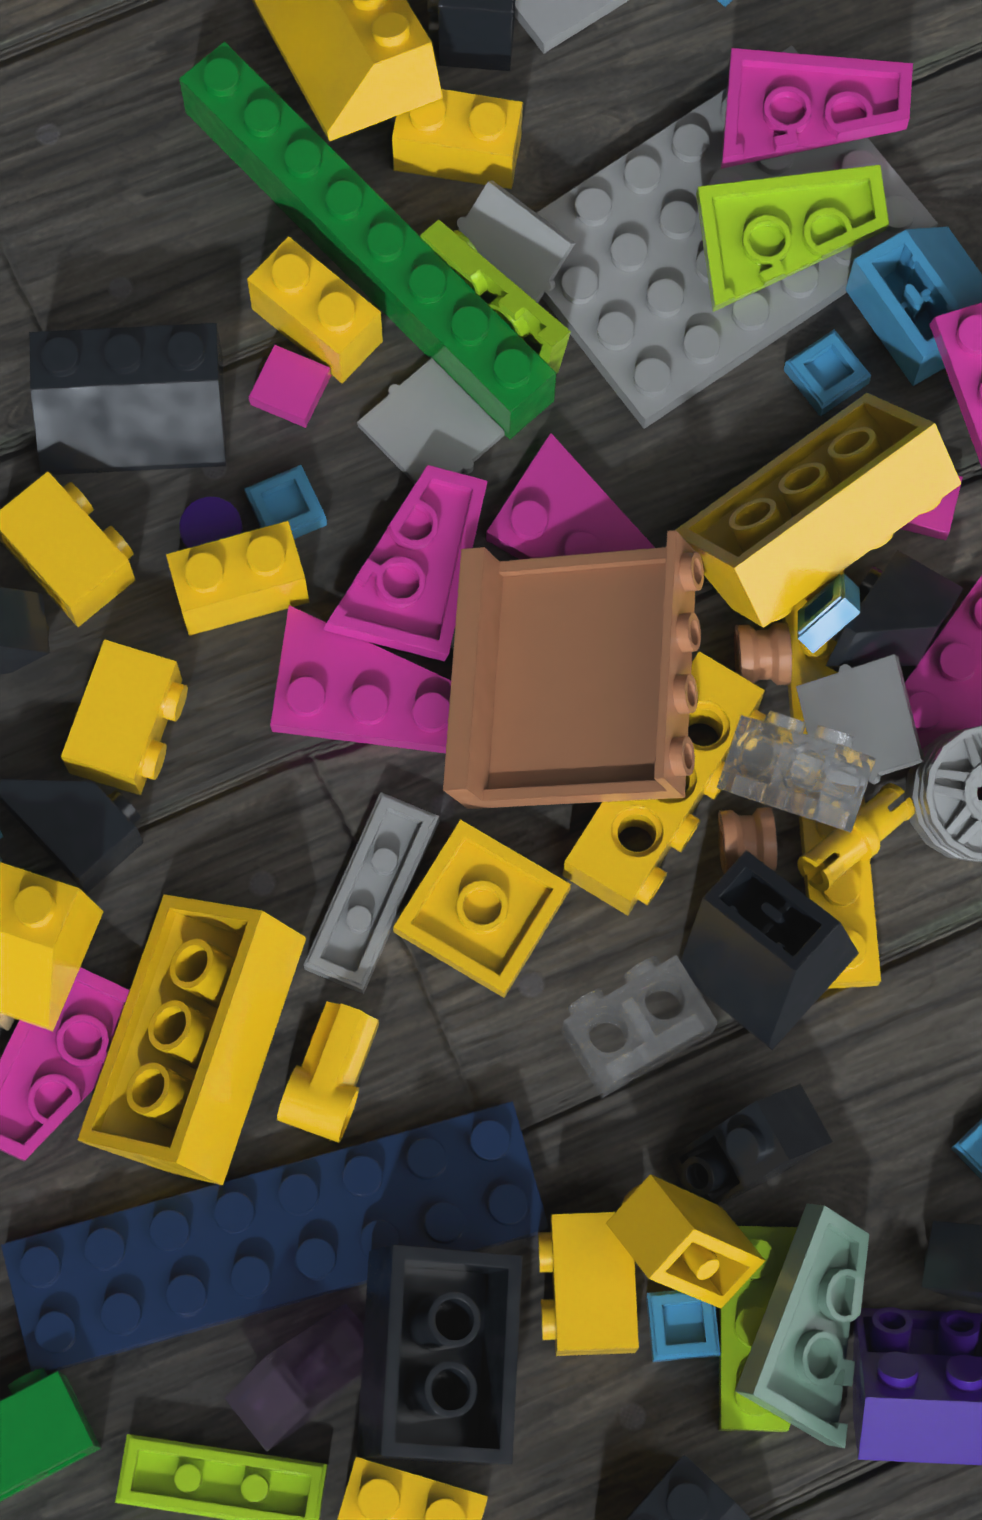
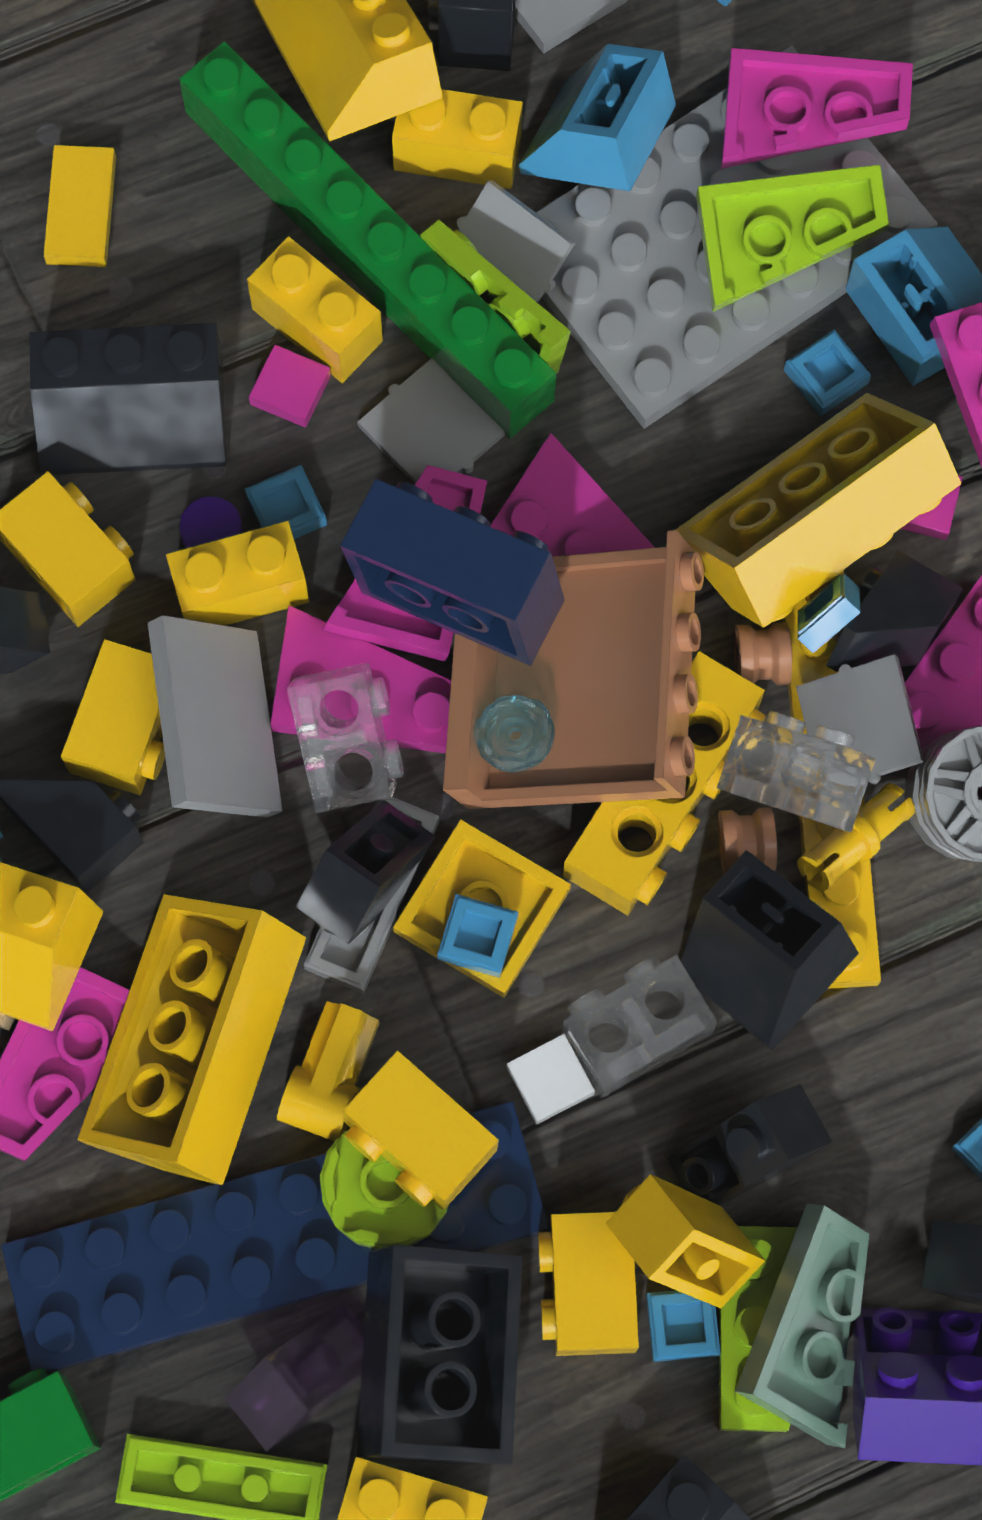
(80, 206): none -> yellow tile
(214, 717): none -> light grey tile
(327, 738): none -> clear brick
(364, 871): none -> black slope
(368, 1201): none -> lime tile
(418, 1132): none -> yellow brick
(454, 569): none -> dark blue brick
(477, 935): none -> dark azure tile
(512, 715): none -> clear light blue plate
(550, 1079): none -> white tile
(604, 120): none -> dark azure slope

